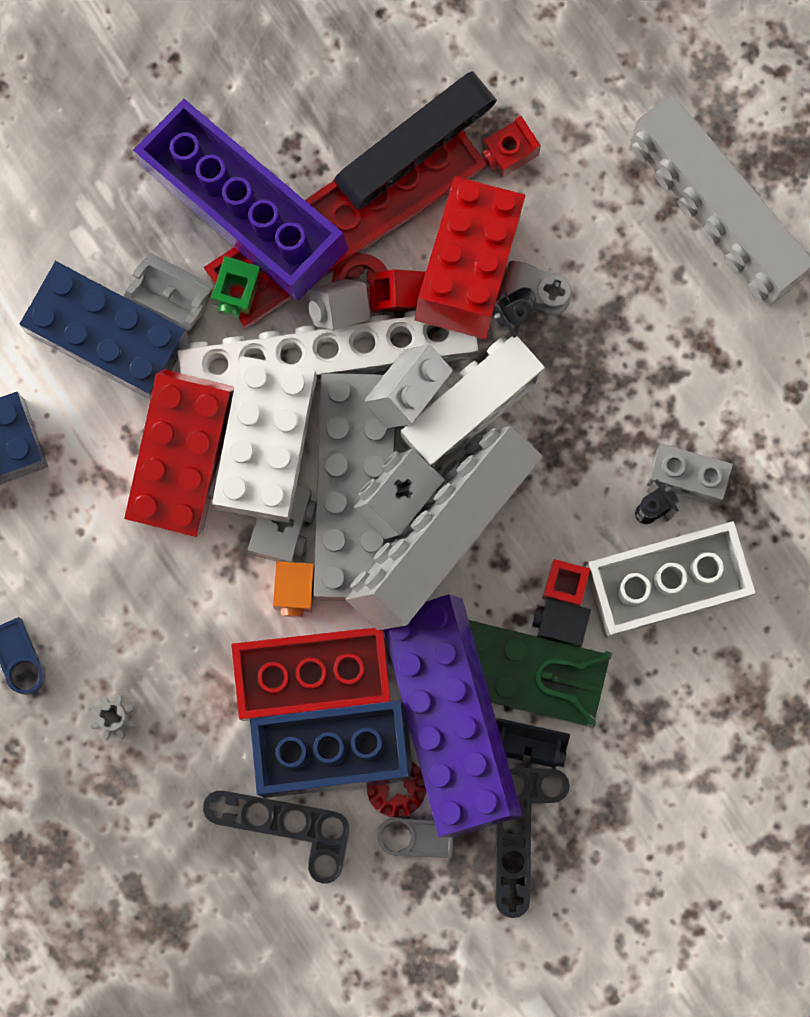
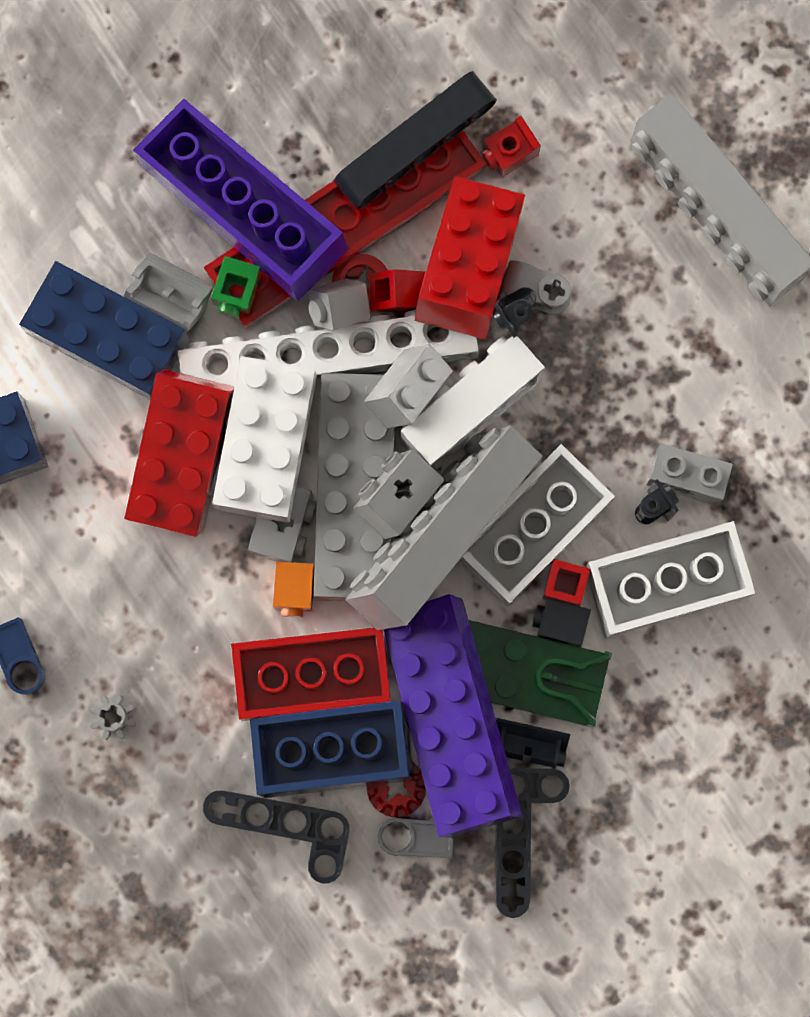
(536, 525): none -> white brick

